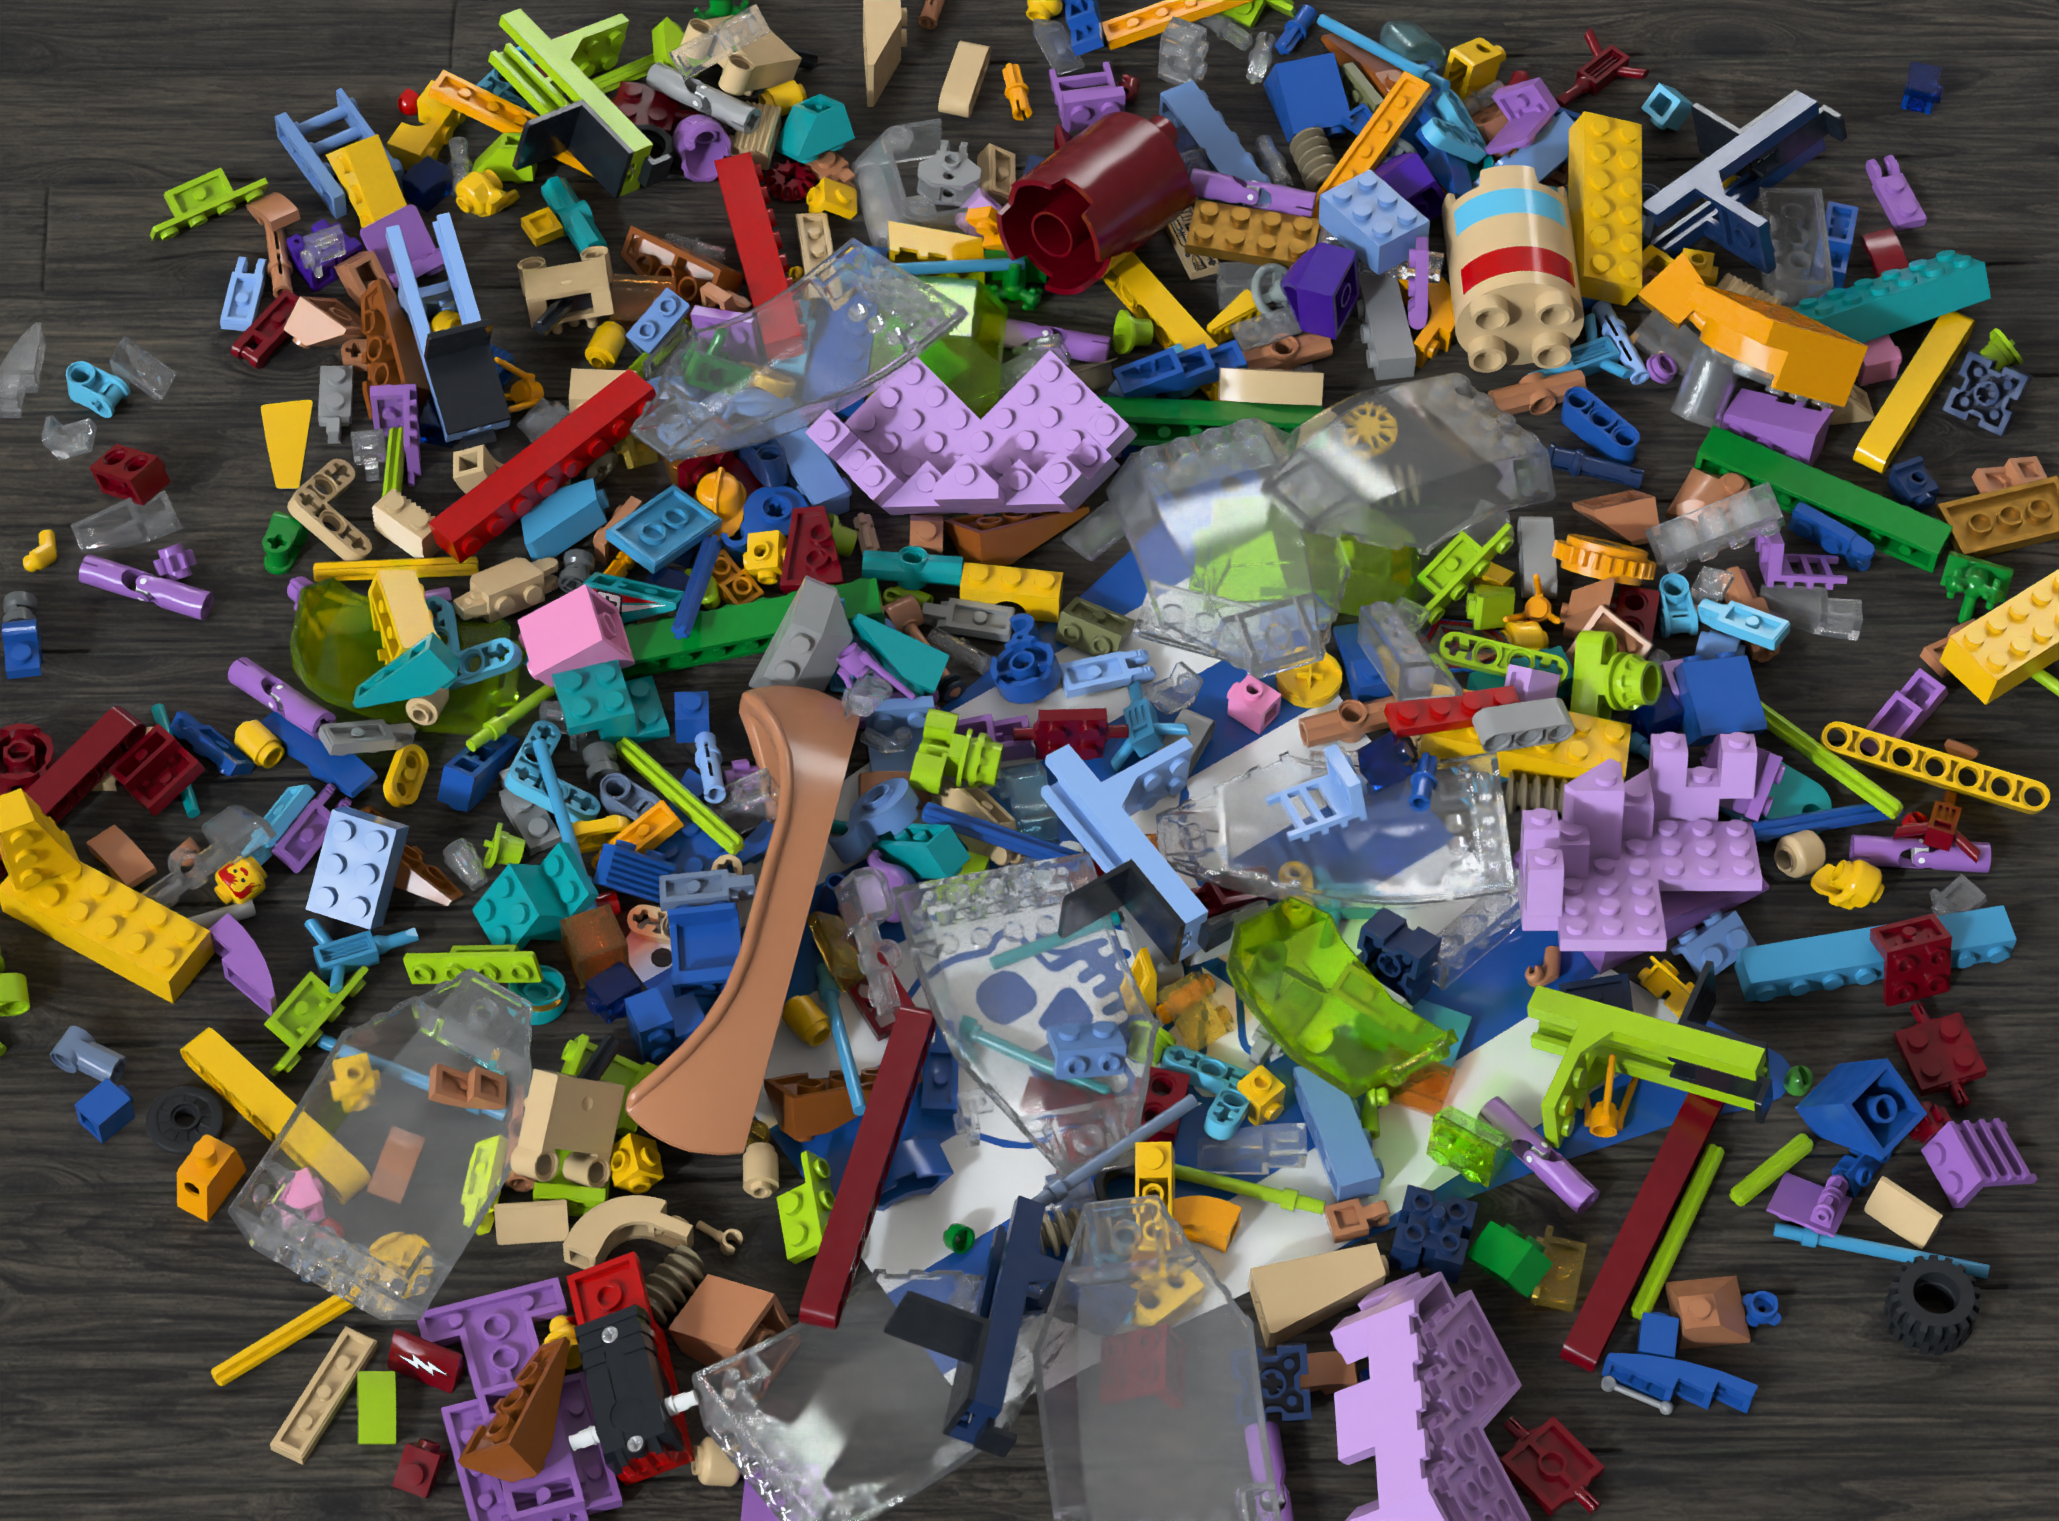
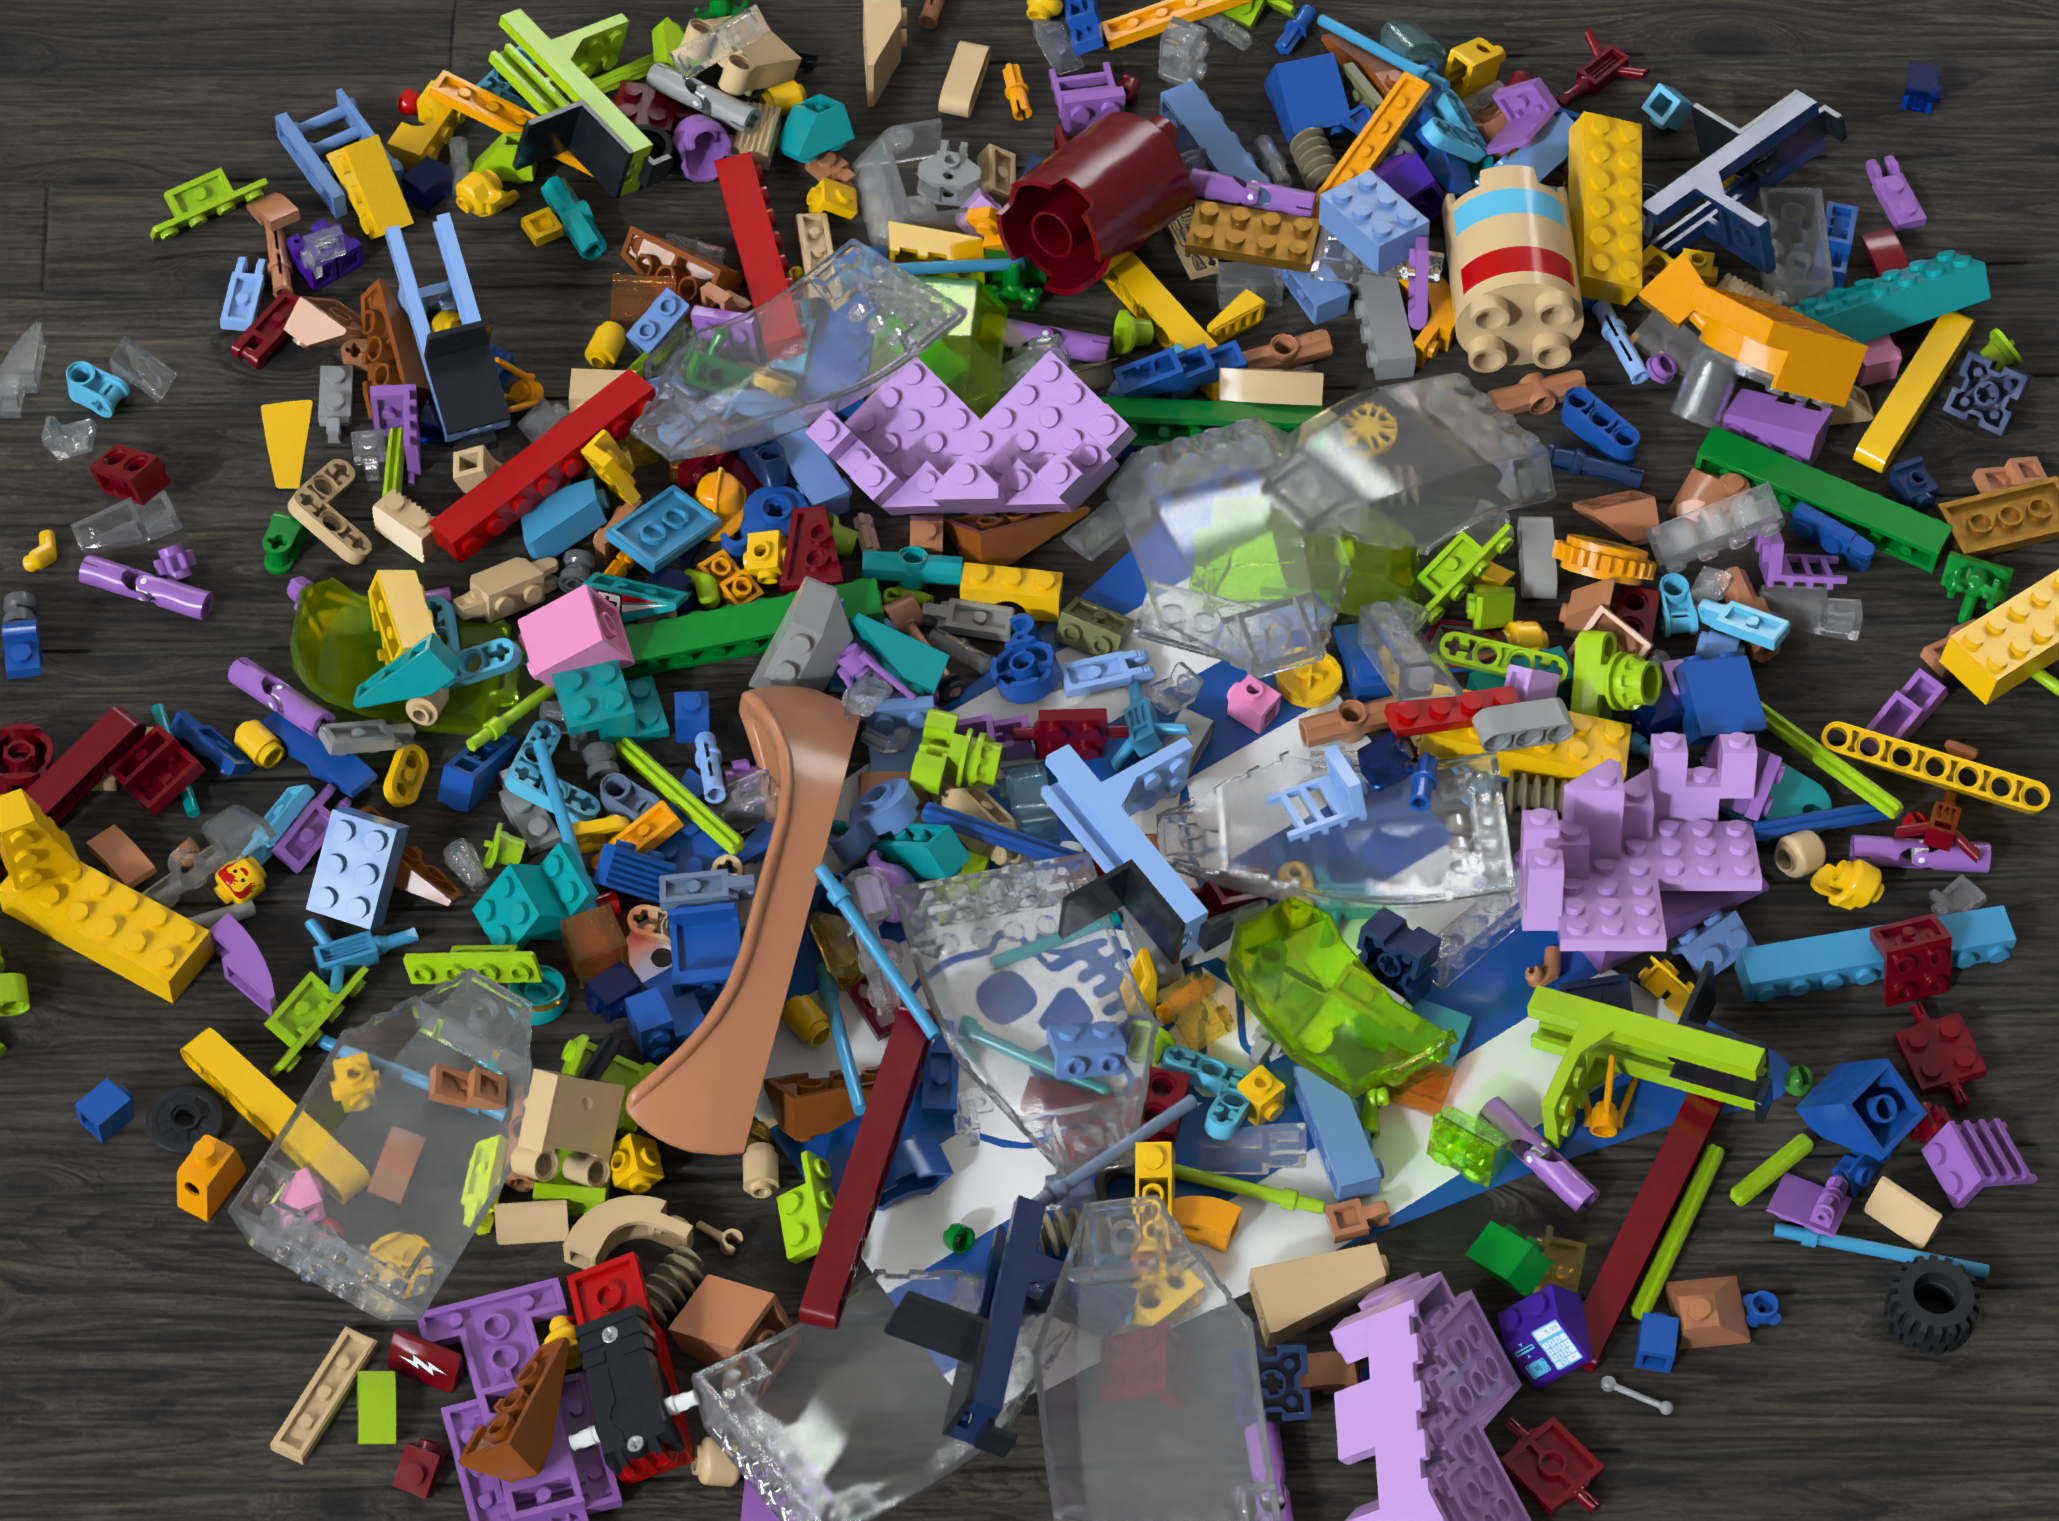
(80, 1052): sand blue piece -> none
(279, 1339): yellow axle -> none
(360, 273): nougat slope -> none
(367, 568): yellow axle -> none
(420, 247): medium lavender bracket -> none
(567, 290): tan piece -> none
(611, 466): none -> yellow bracket
(696, 587): blue axle -> none
(796, 188): dark red gear -> none
(840, 897): none -> dark azure bar
(1260, 58): clear axle -> none
(1265, 329): clear hinge -> none
(1316, 288): dark purple piece -> none
(1432, 1233): dark blue brick -> none
(1537, 607): light orange plant -> none
(1546, 1334): none -> dark purple slope
(1592, 356): dark azure piece -> none
(1667, 1377): blue slope -> none

